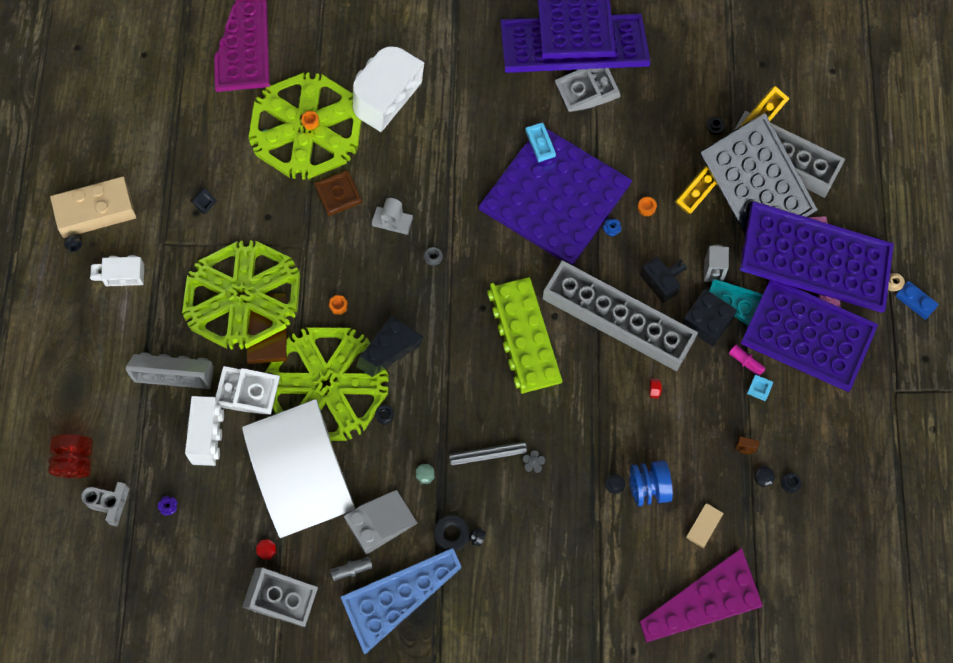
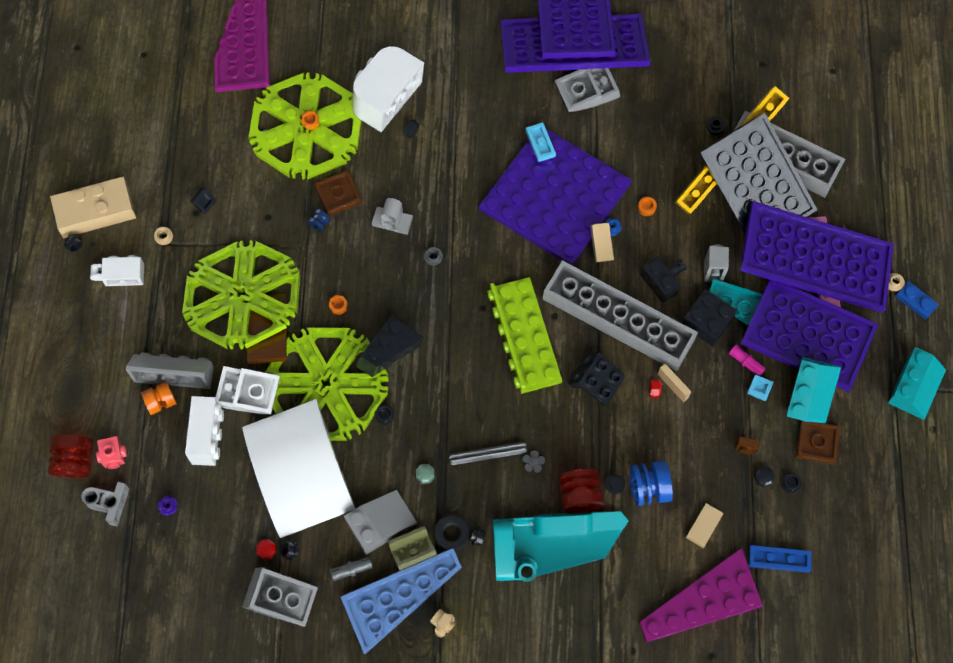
(111, 452): none -> coral brick
(158, 398): none -> orange wheel
(163, 231): none -> tan plate
(289, 550): none -> black plate
(319, 220): none -> dark blue wheel
(411, 128): none -> black tile
(412, 548): none -> olive bracket
(443, 623): none -> tan plate
(553, 542): none -> teal panel
(581, 491): none -> clear red wheel
(597, 377): none -> black bracket
(602, 242): none -> tan slope
(674, 382): none -> tan tile
(780, 559): none -> blue plate
(813, 390): none -> teal slope
(818, 442): none -> reddish brown tile
(917, 383): none -> teal slope

